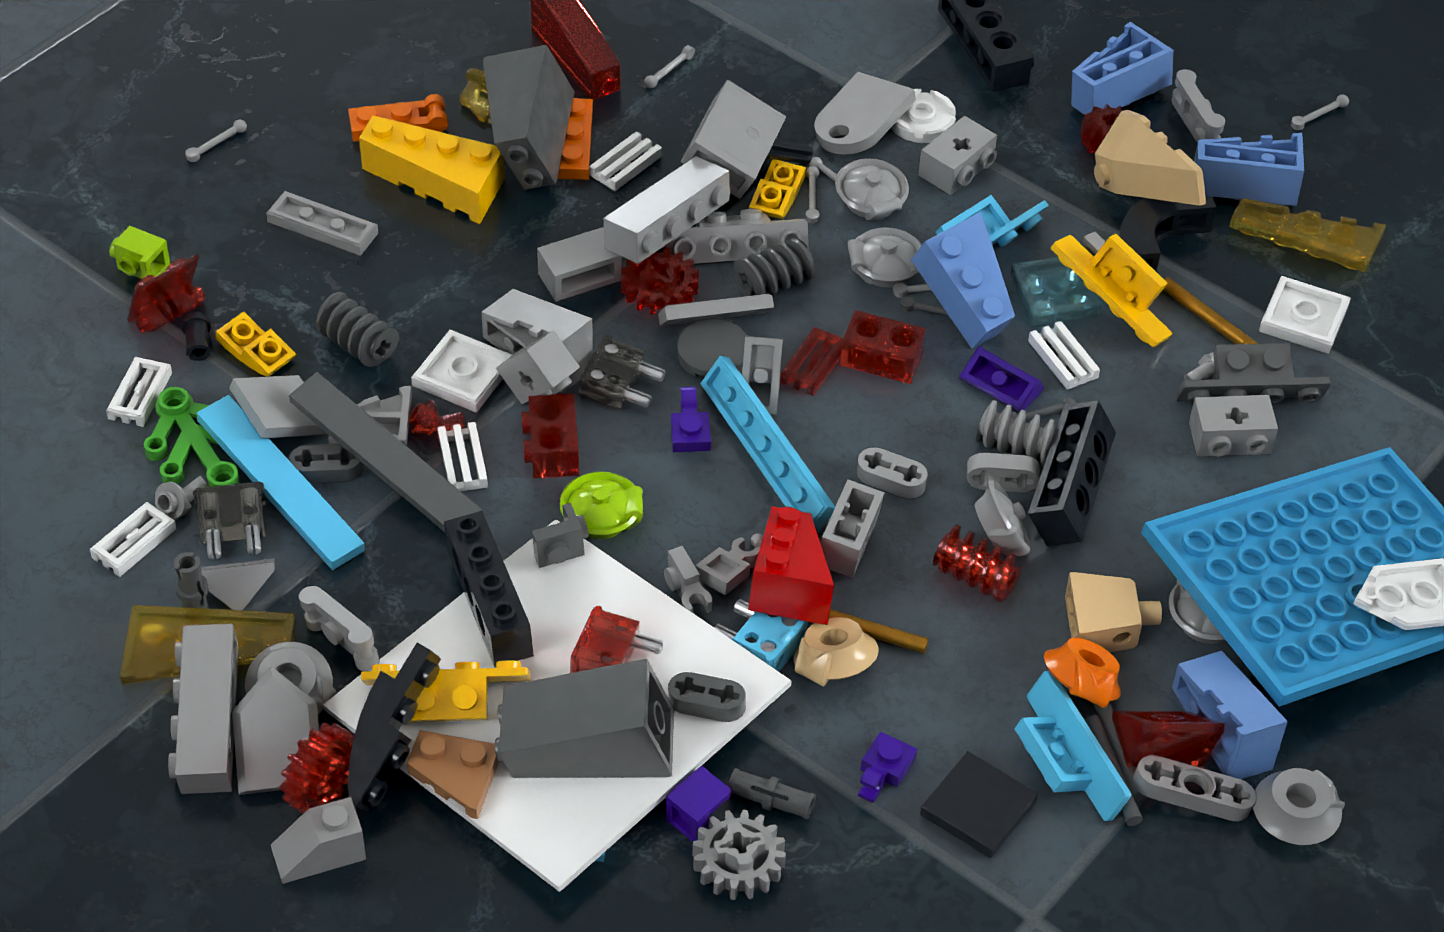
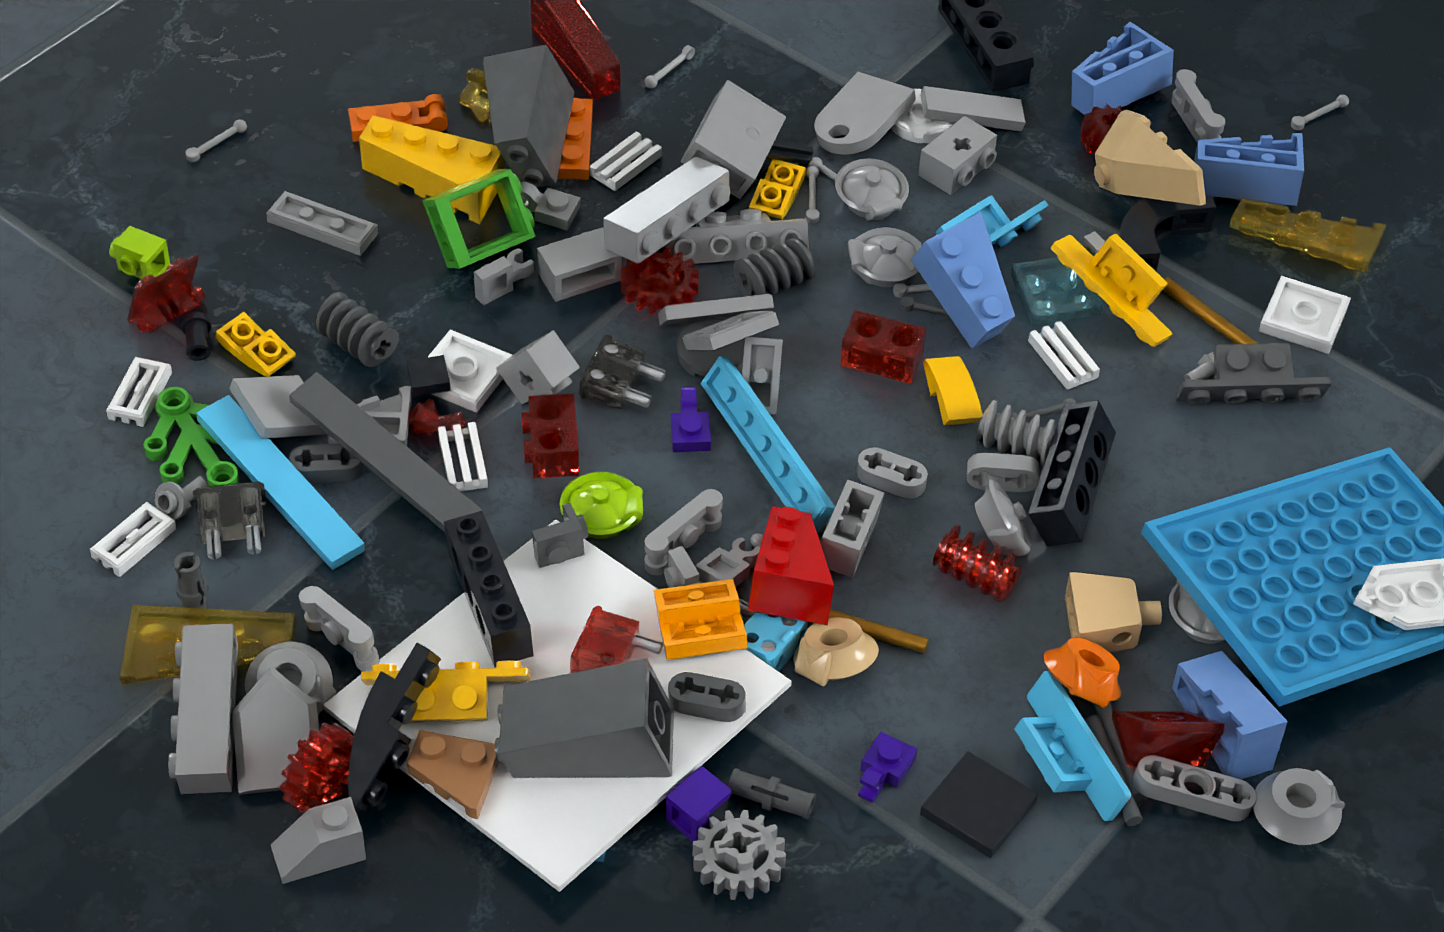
(238, 582): light grey slope -> none
(428, 375): none -> black tile
(449, 233): none -> bright green window
(498, 276): none -> light grey plate
(522, 318): light grey wedge -> none
(552, 207): none -> light grey plate
(683, 529): none -> light grey plate
(700, 619): none -> light orange slope
(730, 330): none -> light grey tile
(802, 379): clear red tile -> none
(954, 390): none -> yellow slope
(981, 108): none -> light grey tile
(1001, 379): dark purple slope -> none
(1233, 425): light grey brick -> none

